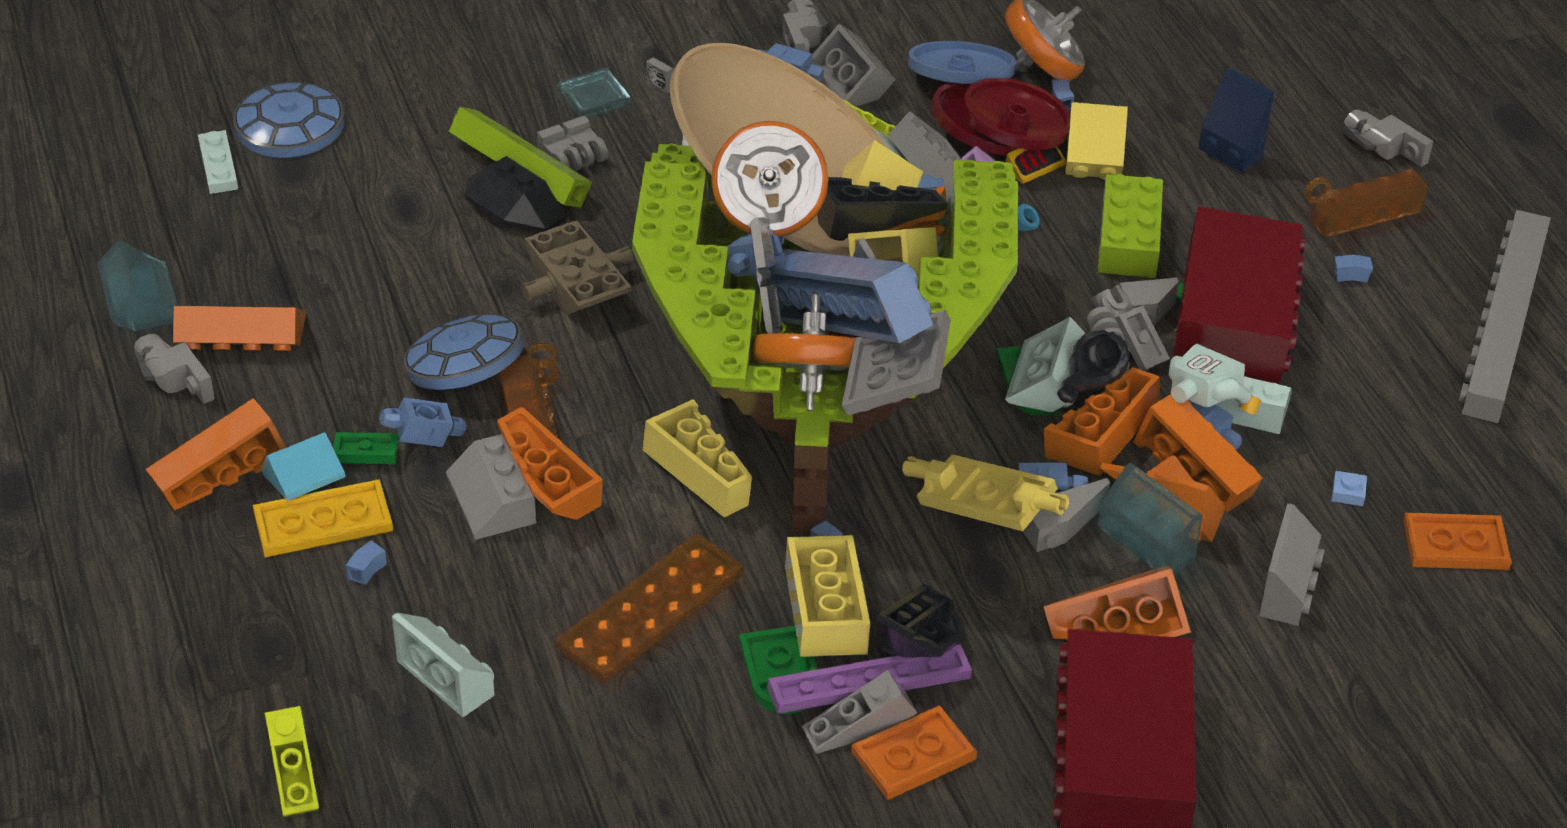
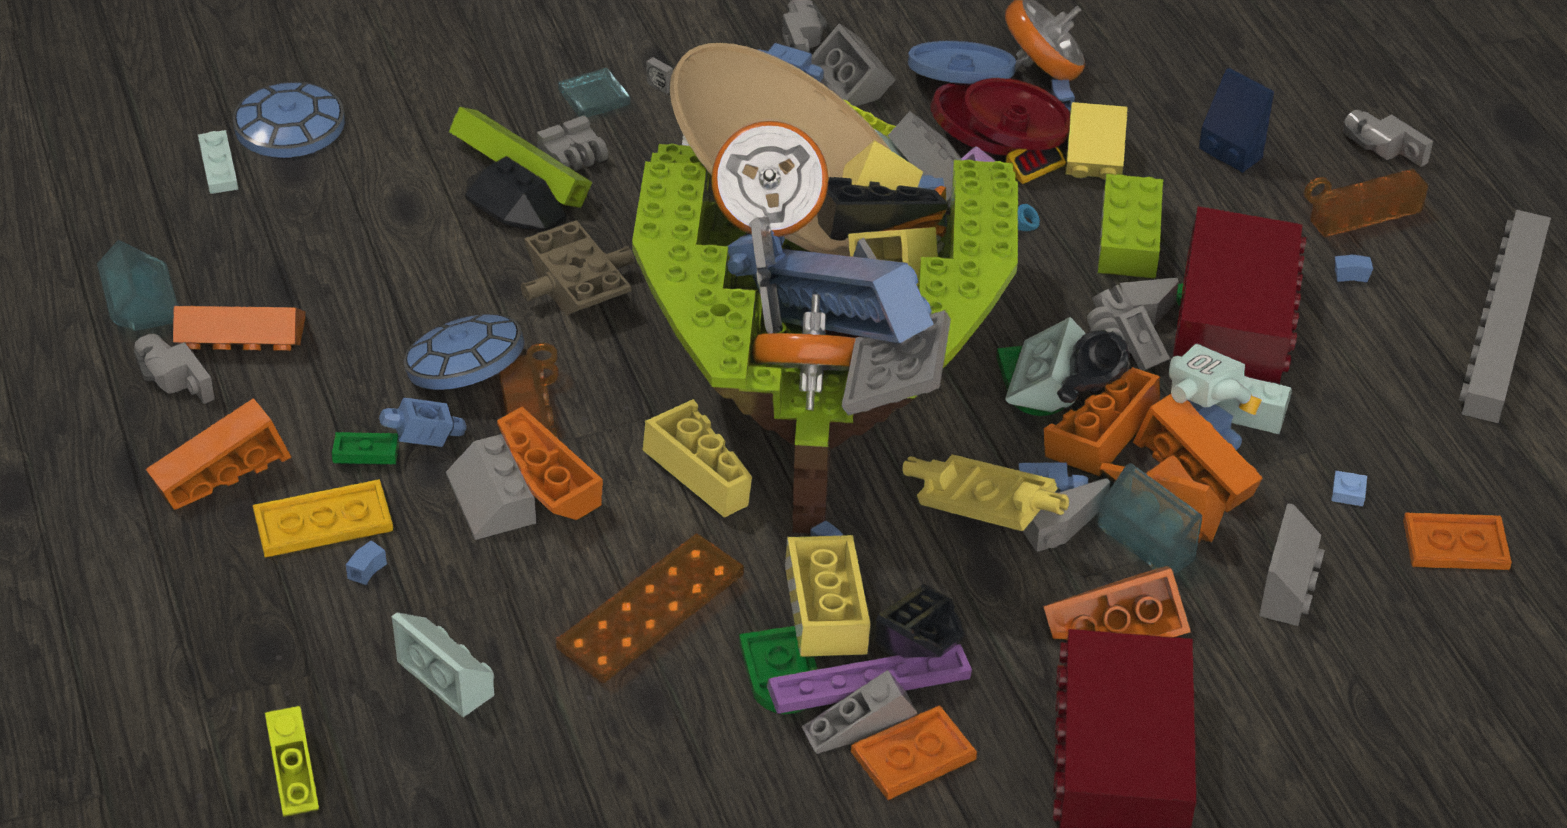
(303, 467): medium azure slope -> none

